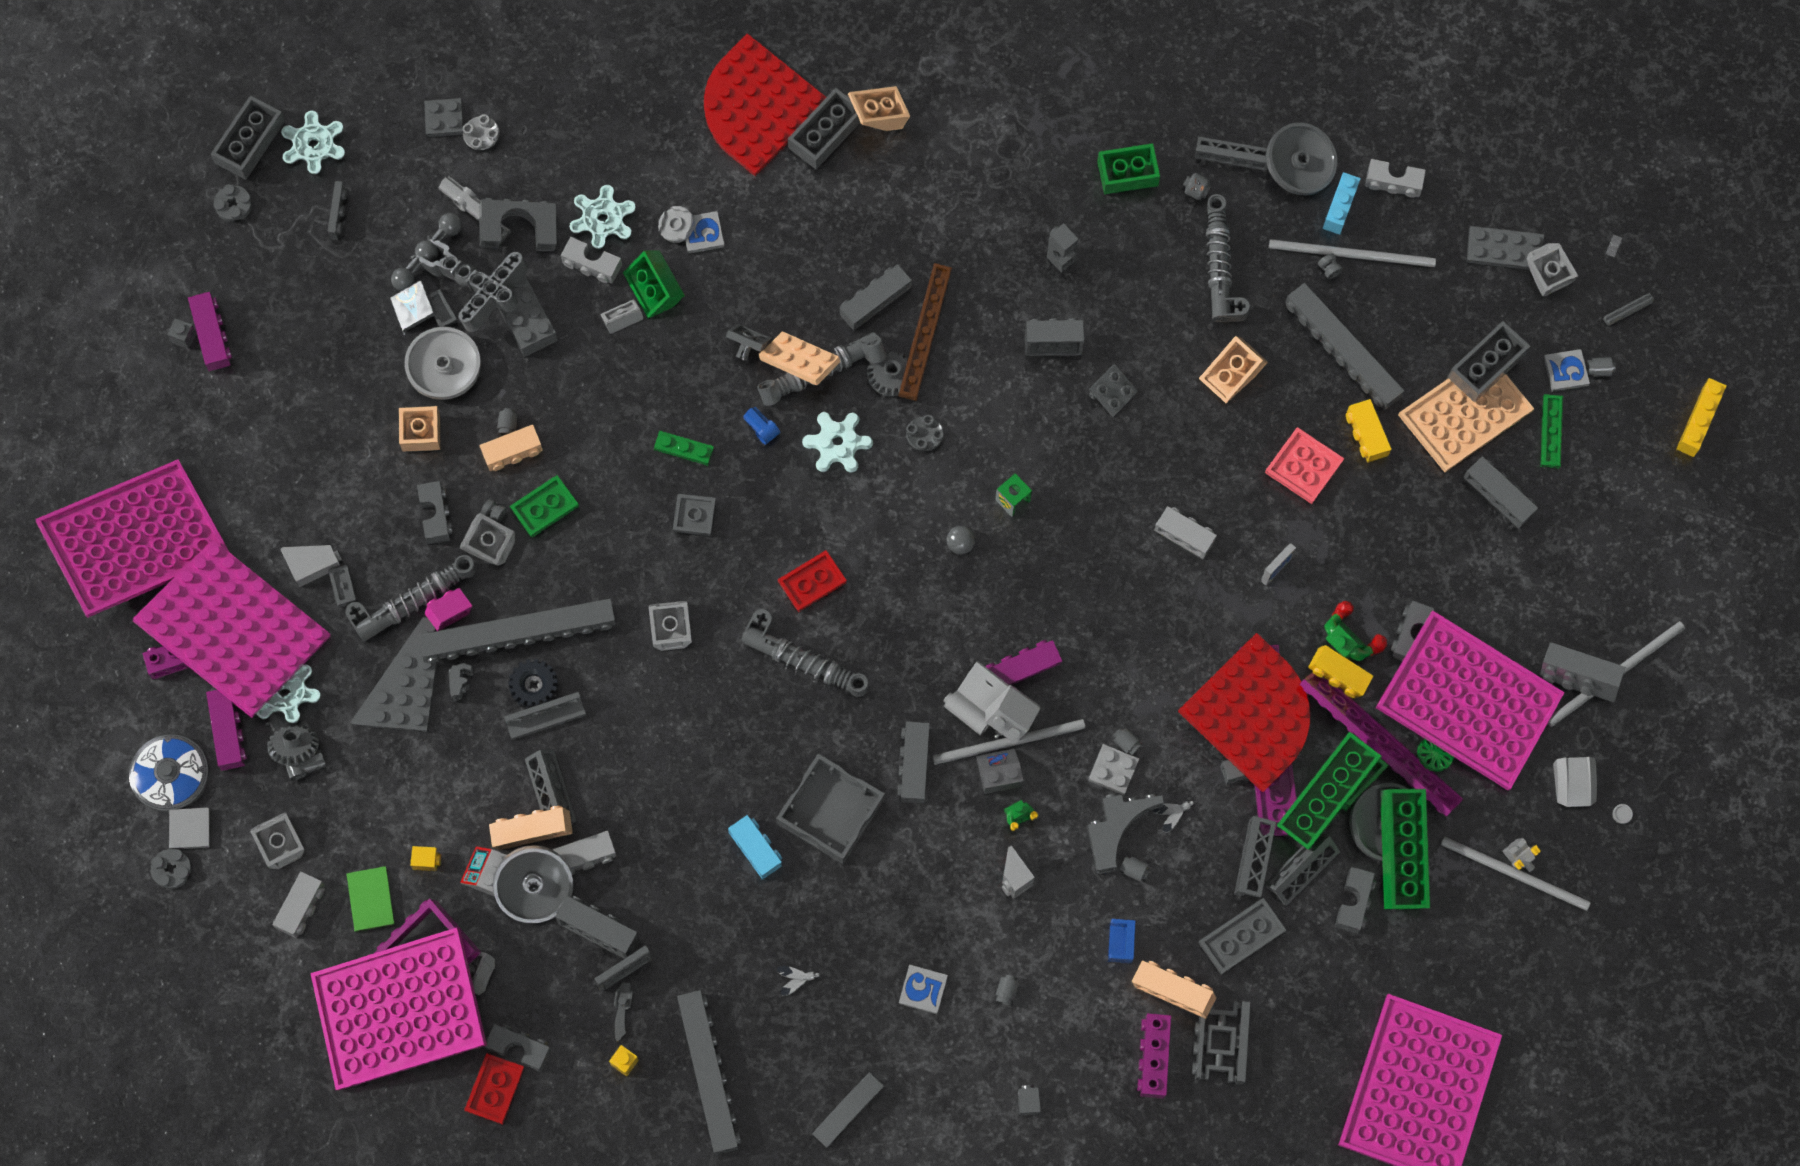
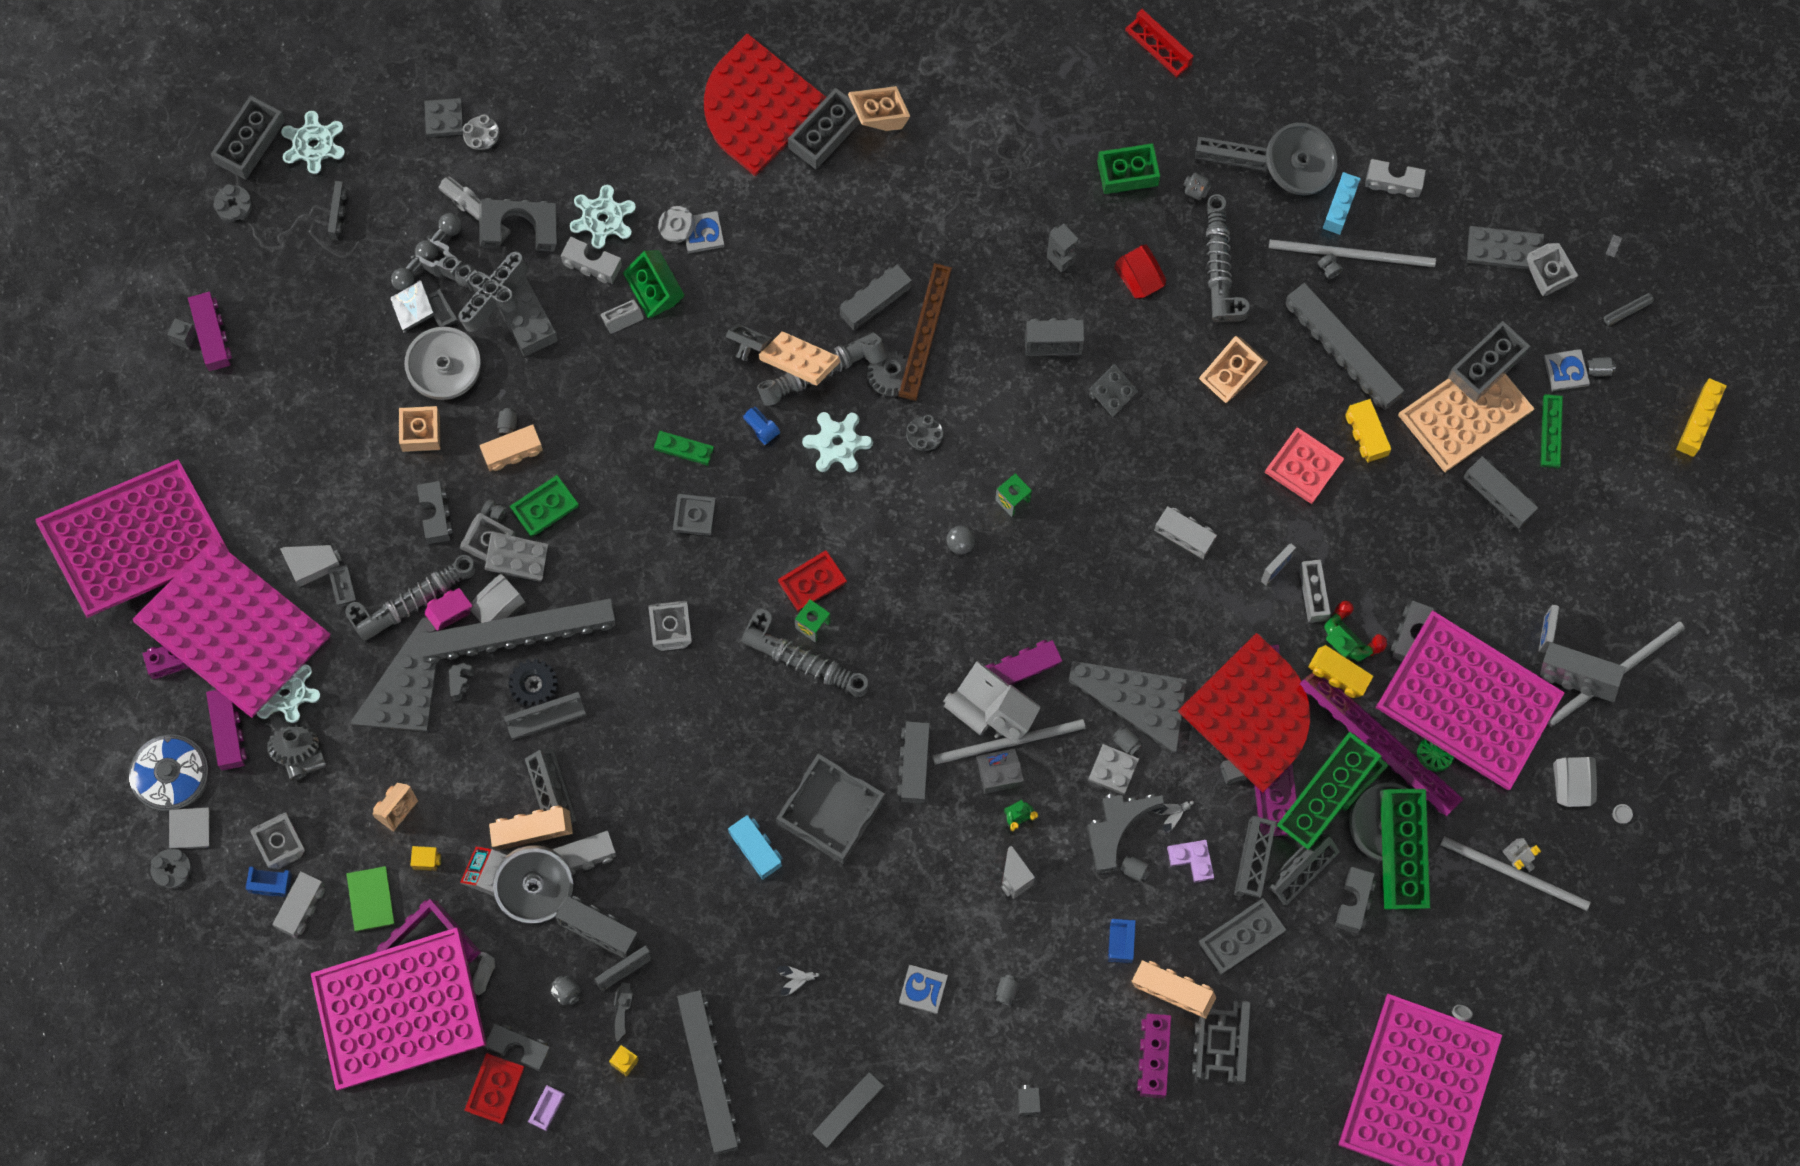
(268, 882): none -> blue panel
(395, 806): none -> light nougat slope
(497, 601): none -> light grey slope
(516, 556): none -> light grey plate
(546, 1108): none -> lavender tile
(566, 990): none -> dark grey head
(810, 628): none -> green piece
(1139, 697): none -> dark grey wing
(1140, 272): none -> red slope
(1162, 37): none -> red fence
(1194, 854): none -> lavender plate
(1314, 591): none -> light grey brick
(1462, 1012): none -> light grey piece
(1549, 628): none -> light grey tile

